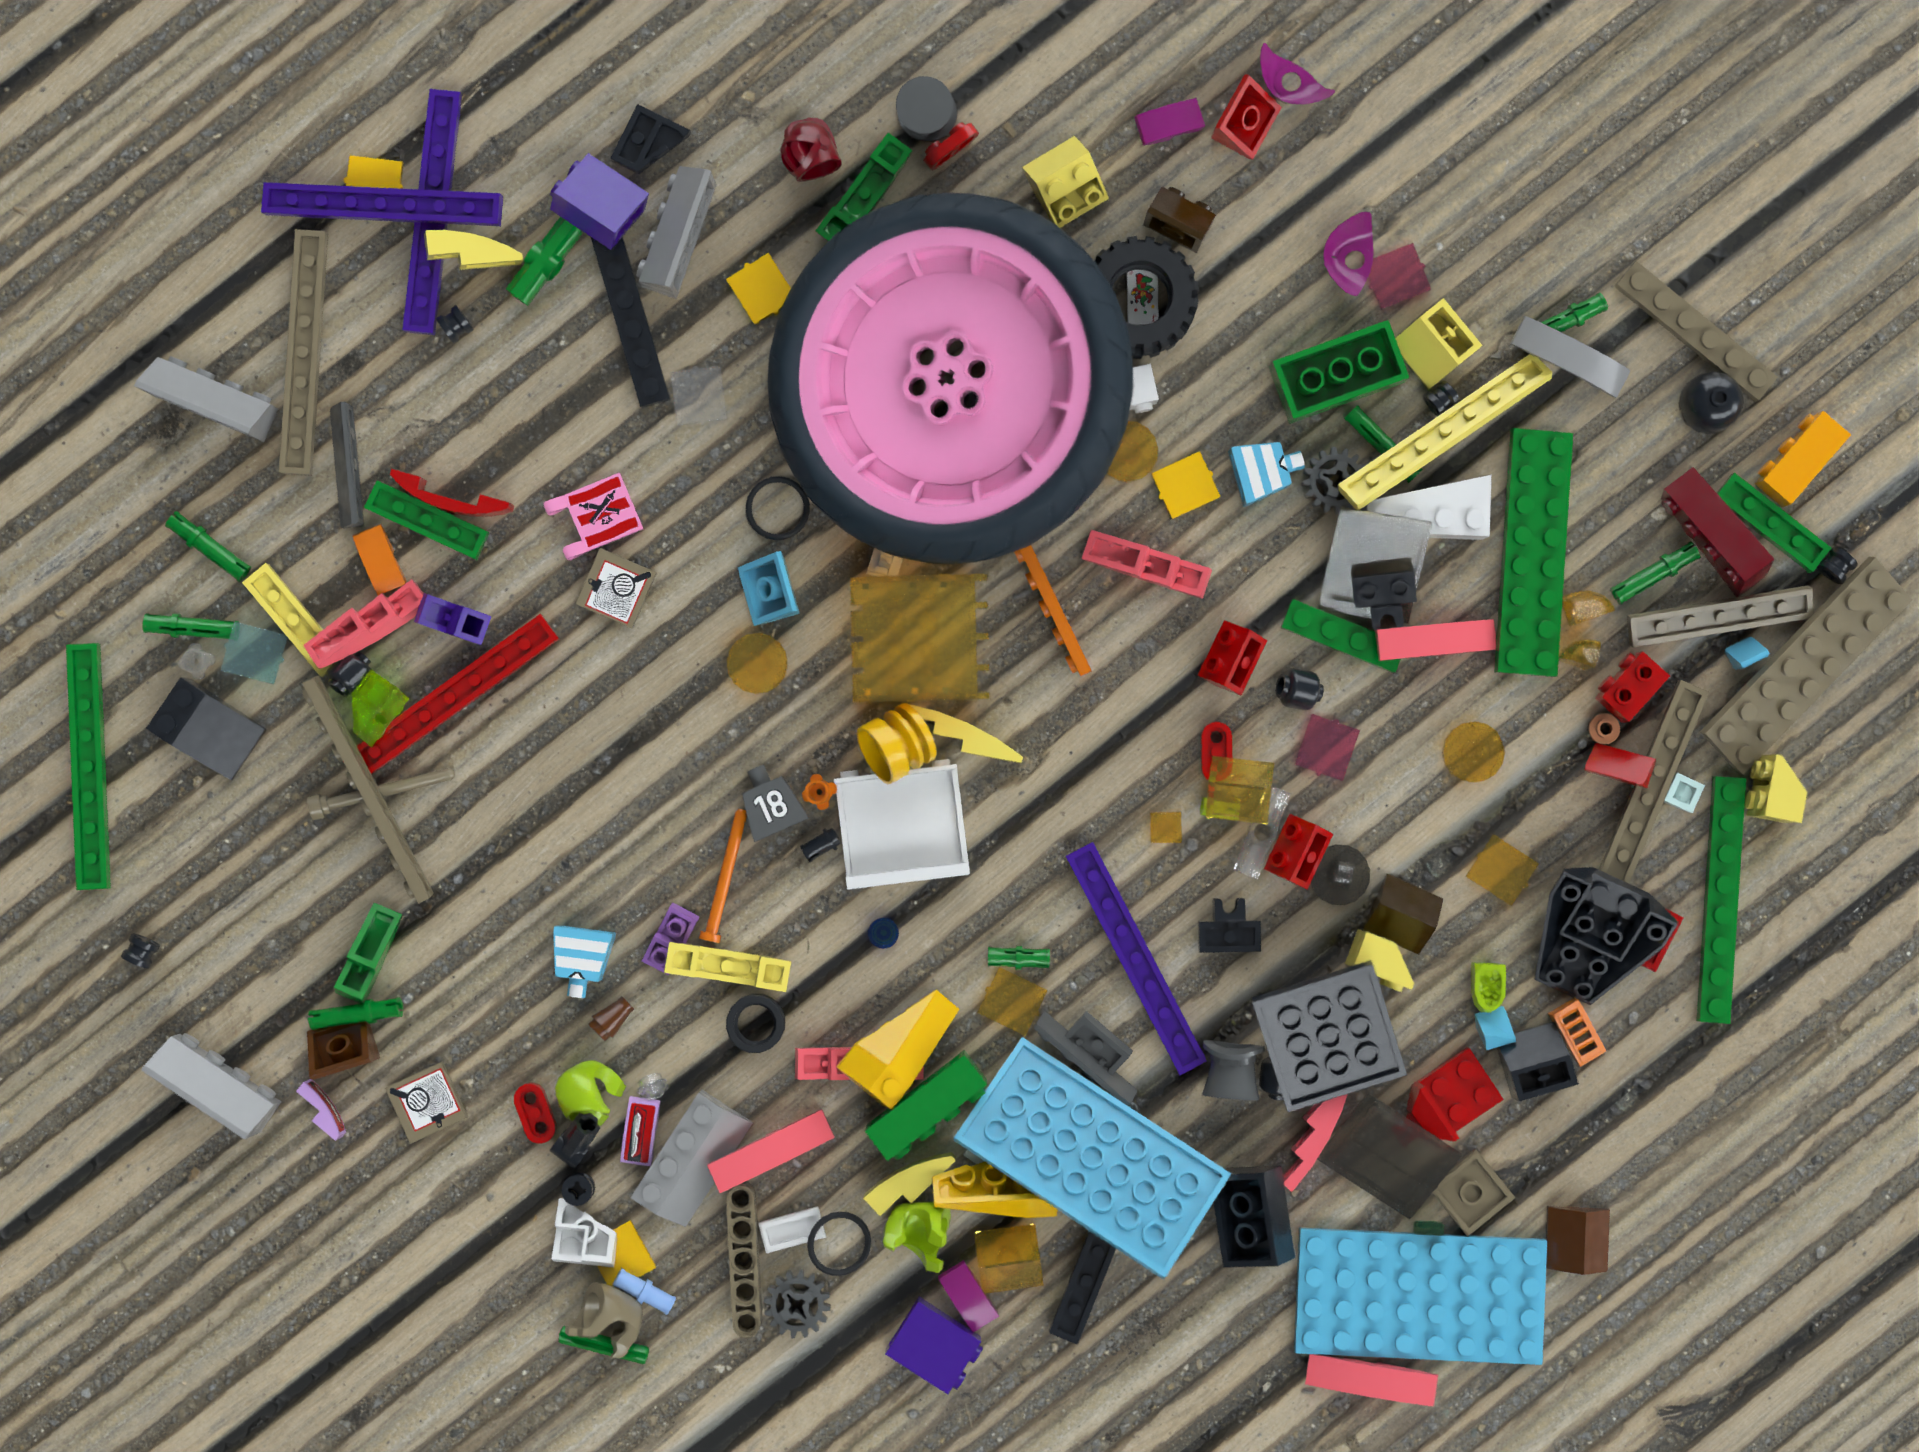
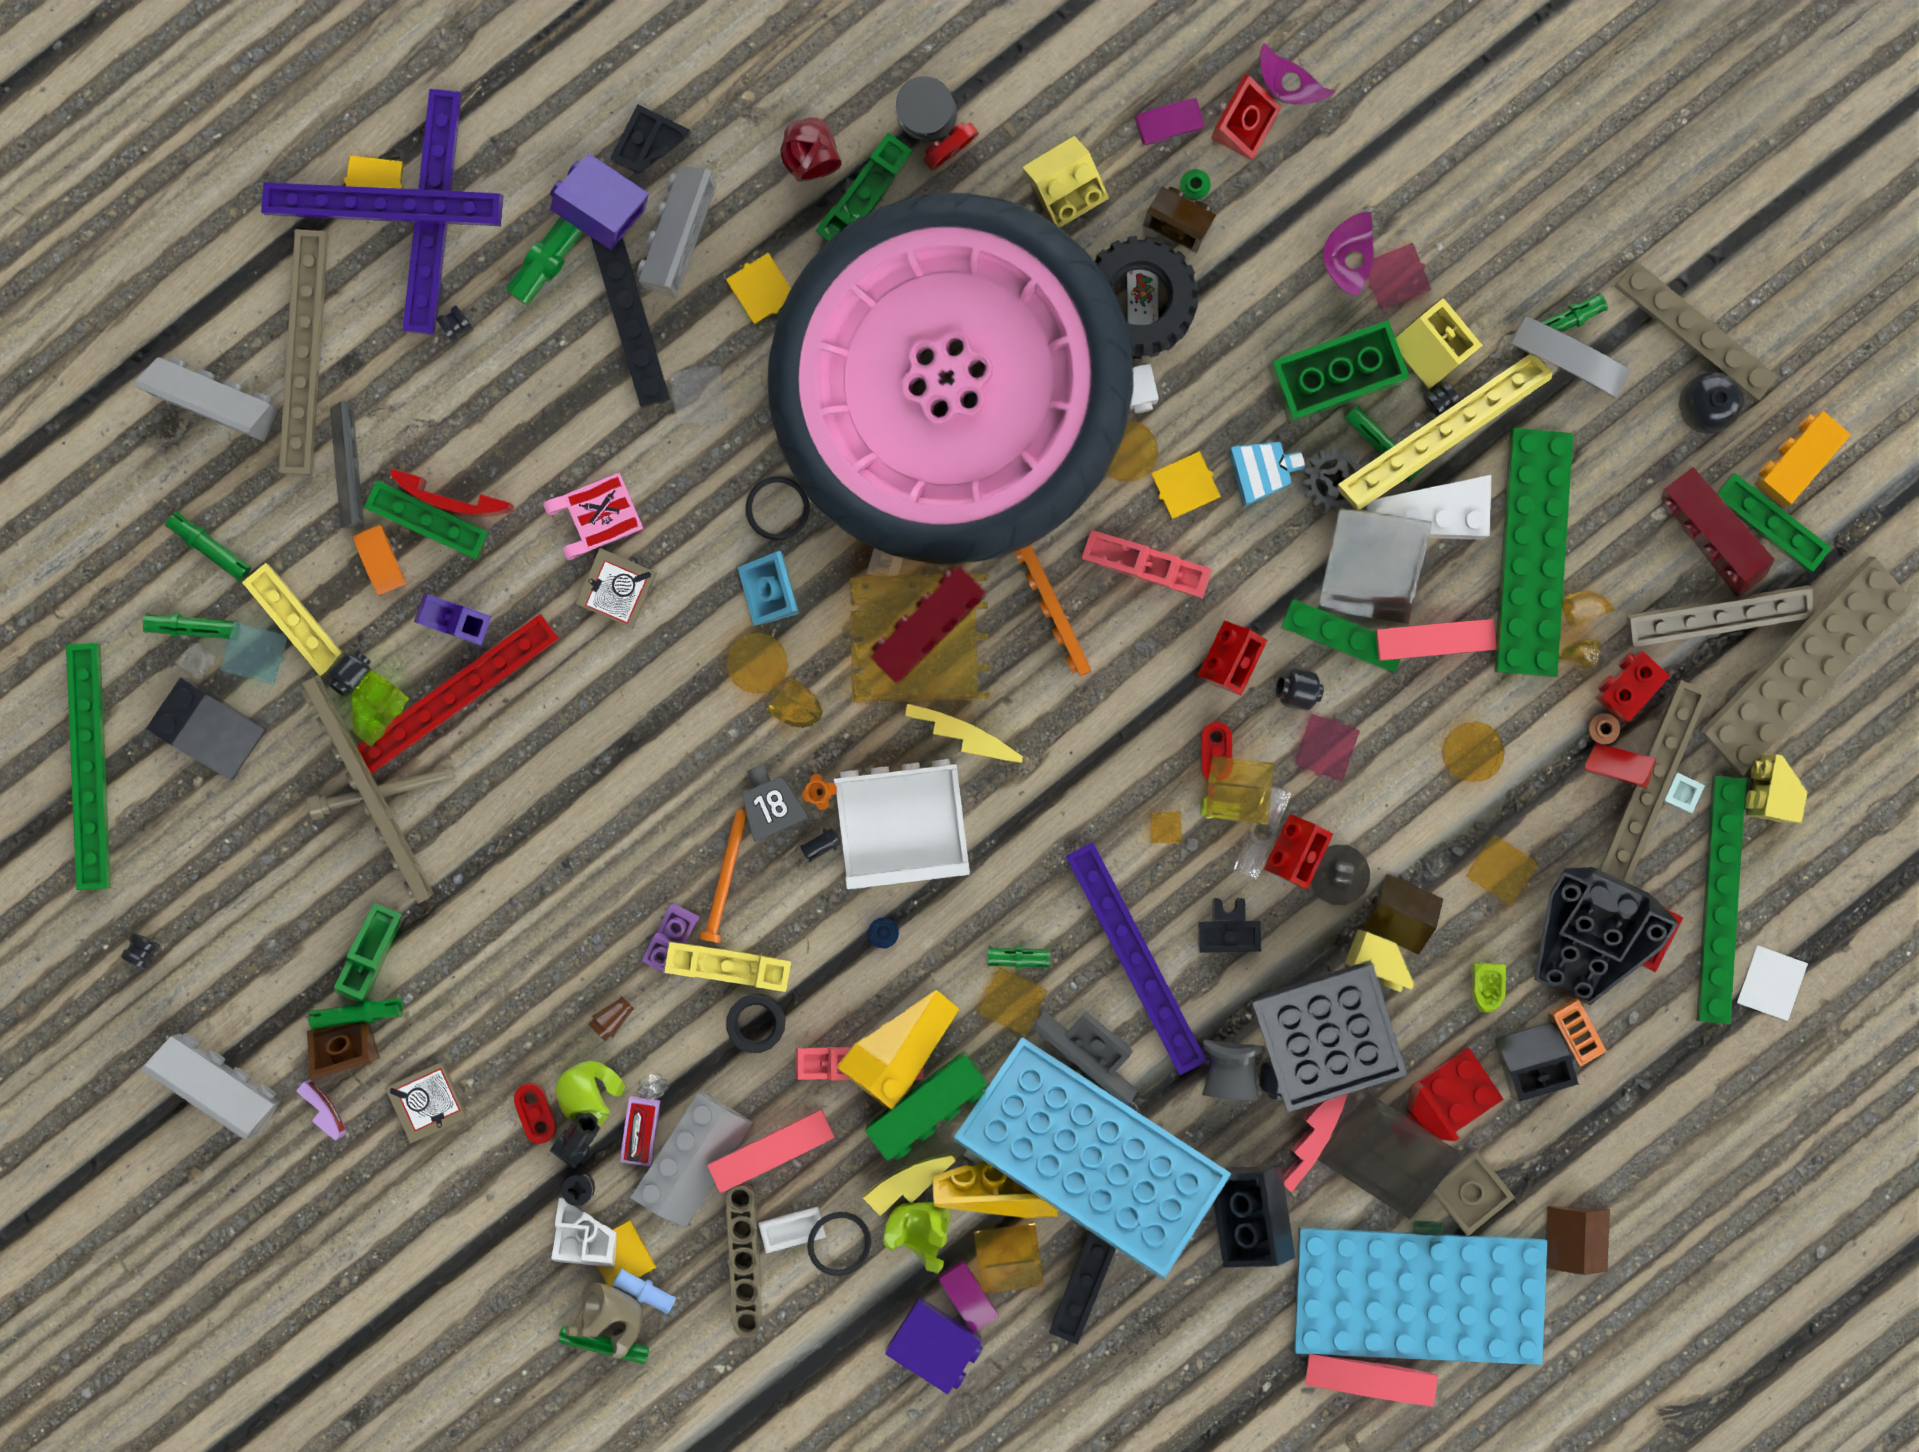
(362, 628): coral slope -> none
(470, 249): light yellow slope -> none
(581, 956): torso -> none
(786, 1312): dark grey gear -> none
(796, 705): none -> clear yellow brick
(896, 743): yellow wheel -> none
(928, 625): none -> dark red wedge
(1191, 193): none -> green plate
(1384, 594): black plate -> none
(1494, 1028): medium azure slope -> none
(1666, 566): green pin -> none
(1746, 653): medium azure slope -> none
(1772, 983): none -> white sticker
(1837, 565): black wheel -> none

